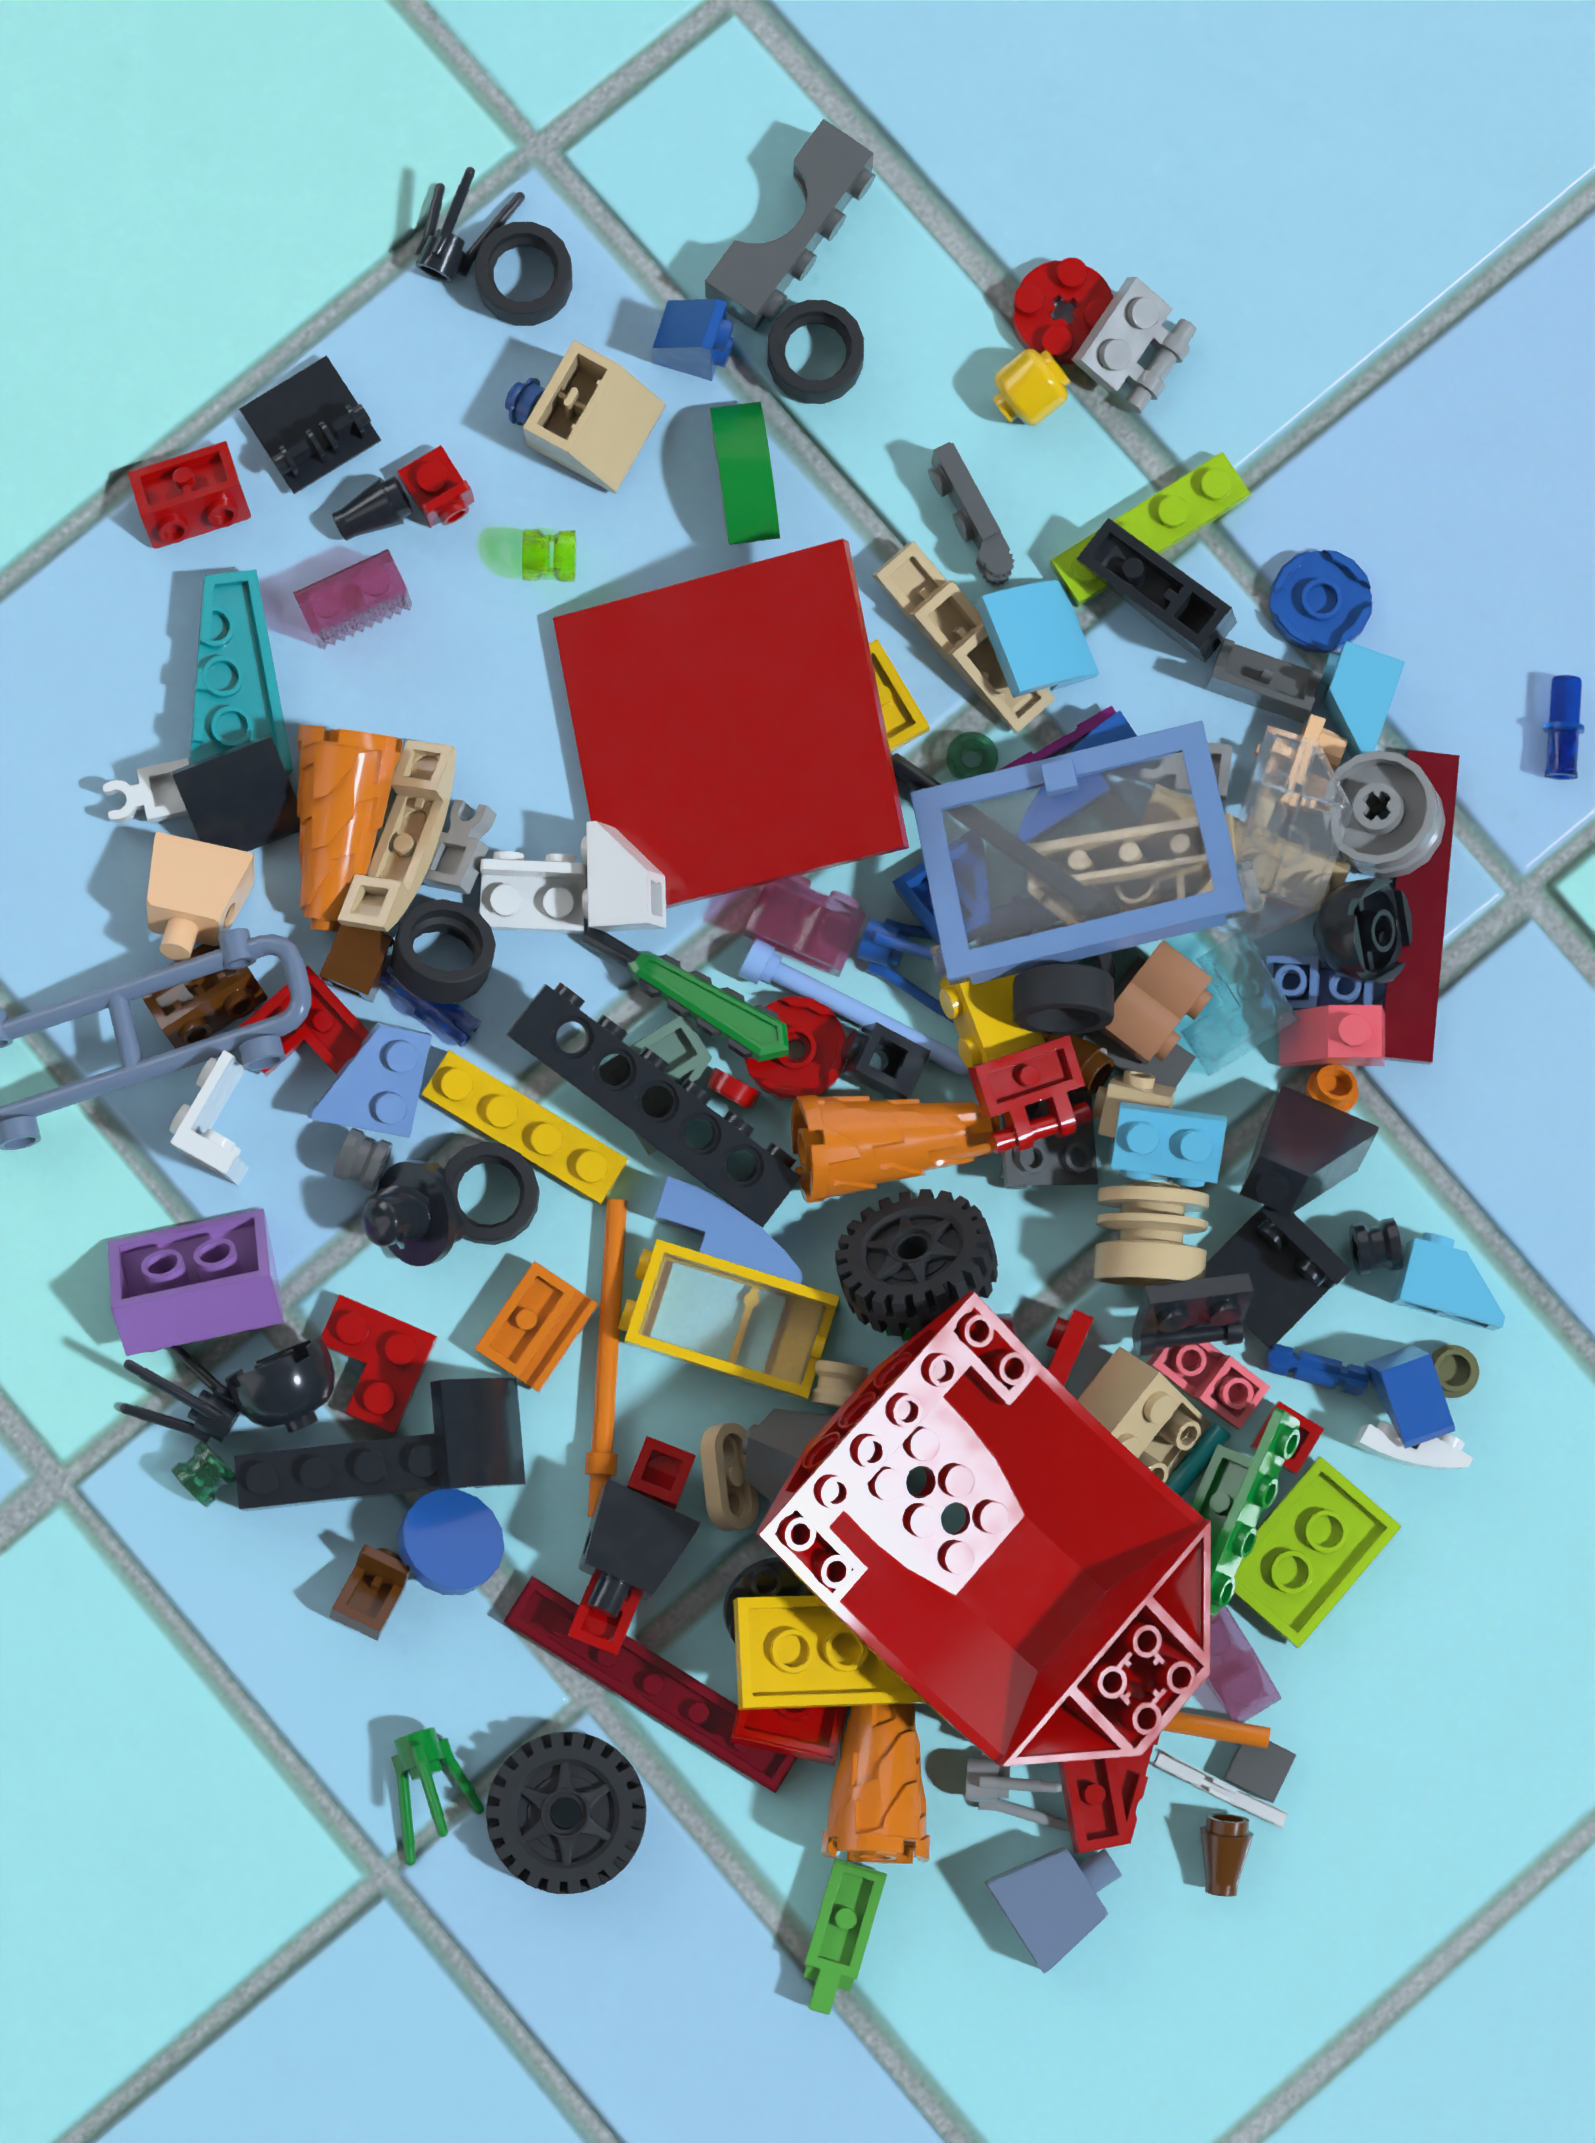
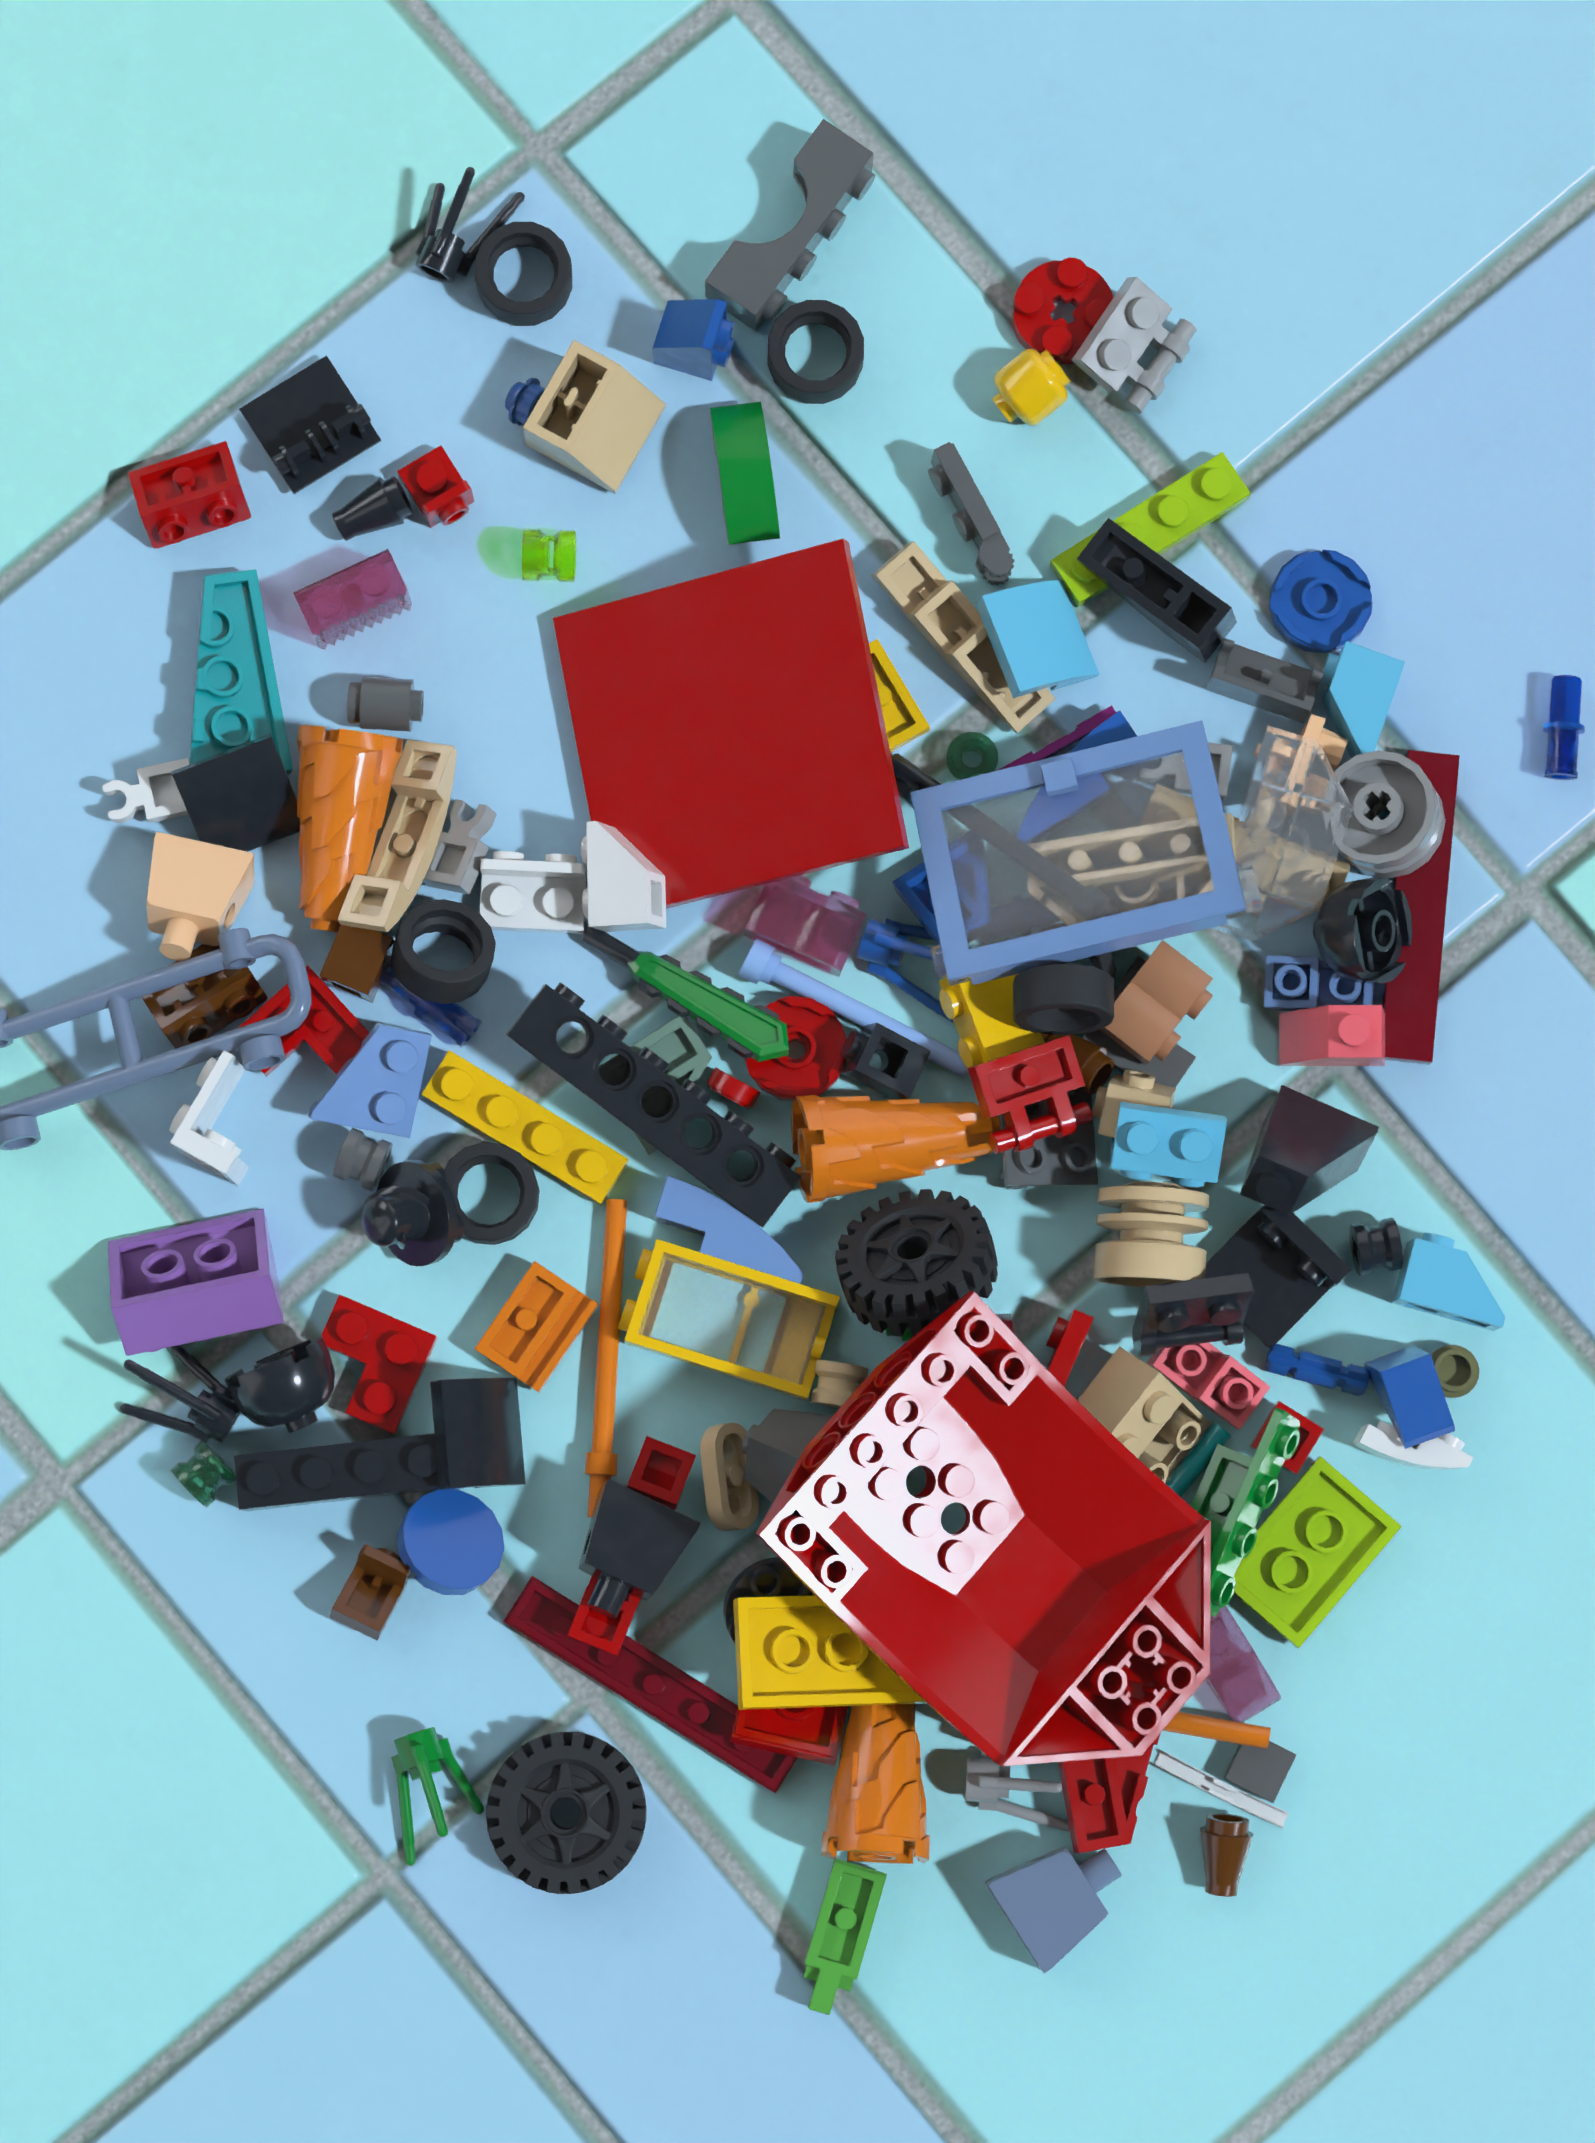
(384, 704): none -> dark grey brick
(1251, 1008): clear light blue plate -> none
(1334, 1087): orange plate -> none

